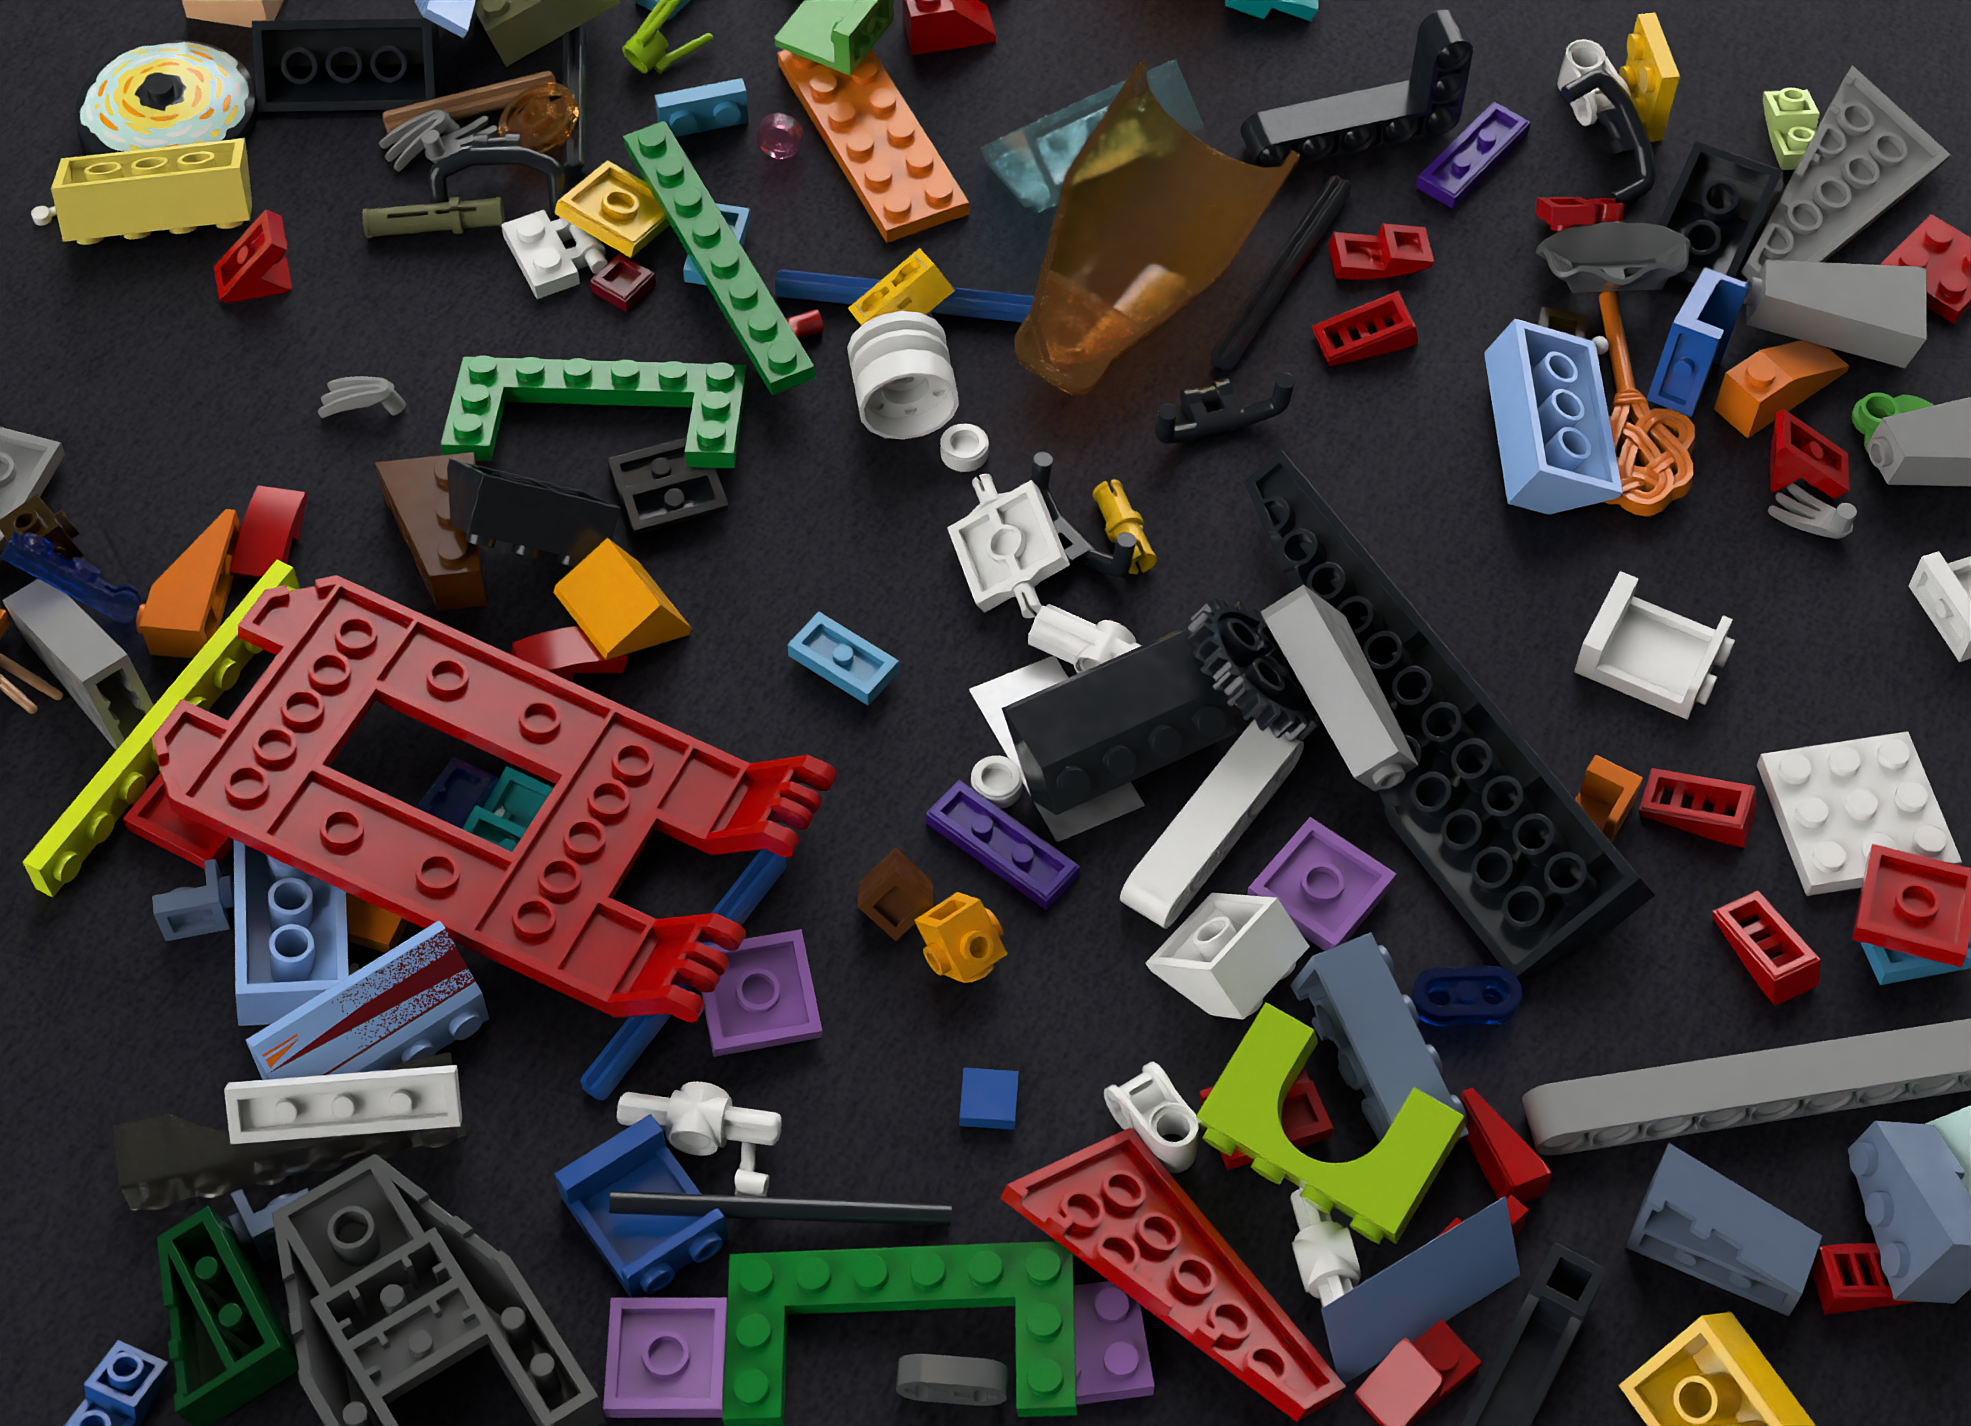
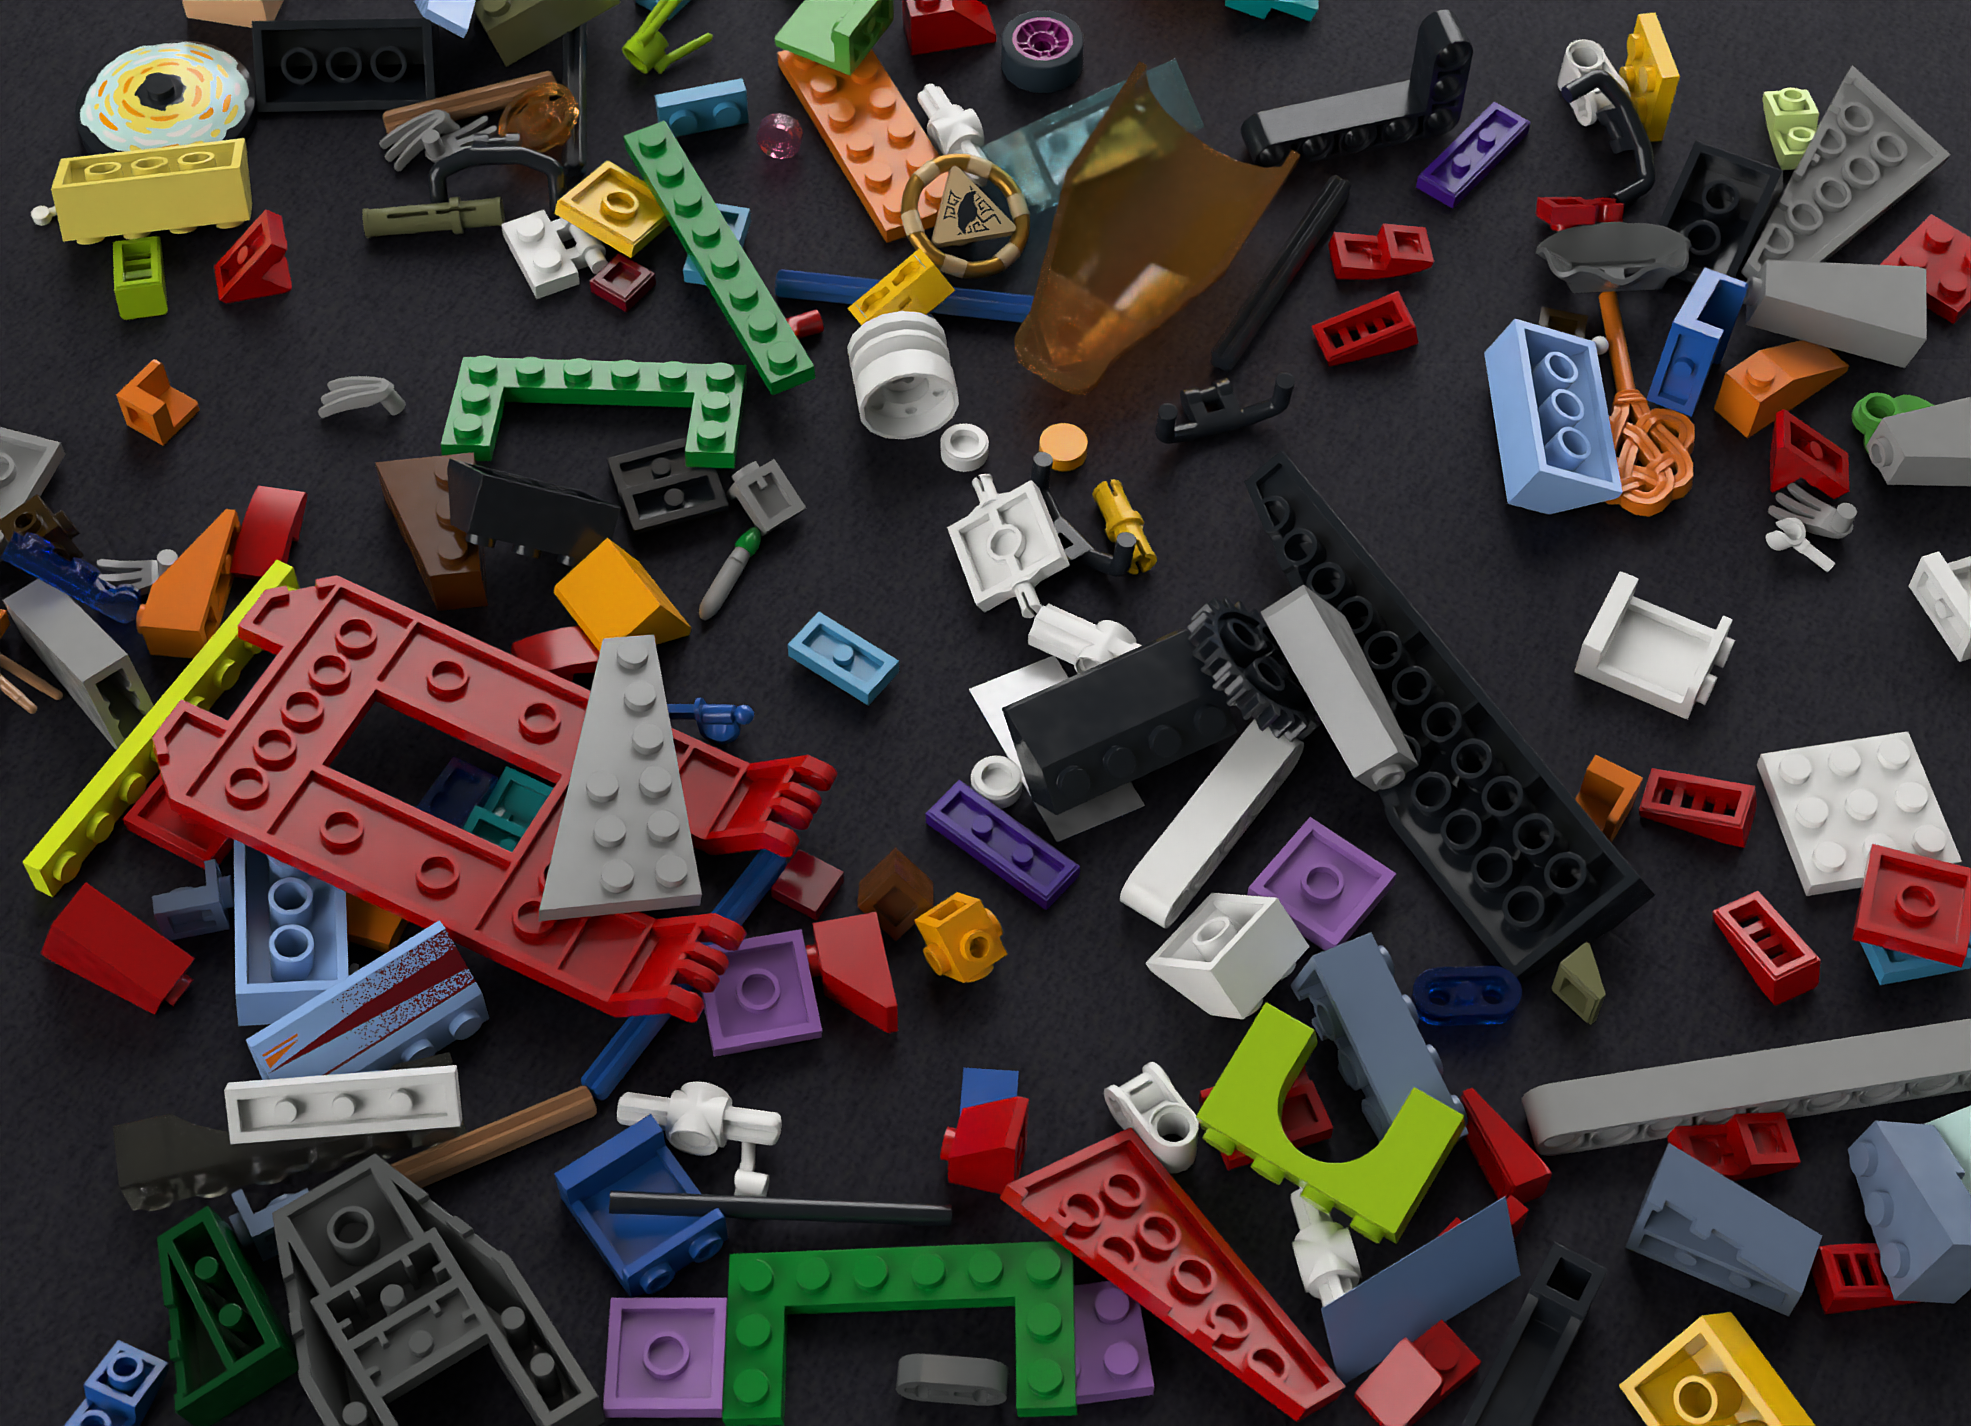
(117, 951): none -> red slope
(137, 573): none -> light grey piece
(140, 282): none -> lime slope
(154, 405): none -> orange panel
(498, 1137): none -> medium nougat axle
(625, 812): none -> light grey wing
(715, 721): none -> blue sword
(729, 573): none -> light grey piece
(765, 495): none -> light grey bracket
(807, 884): none -> dark red tile
(855, 968): none -> red slope
(952, 128): none -> white axle
(966, 215): none -> piece
(987, 1145): none -> red slope
(1042, 51): none -> black wheel
(1065, 444): none -> light orange tile
(1580, 983): none -> olive slope
(1741, 1148): none -> red slope
(1794, 537): none -> white hand

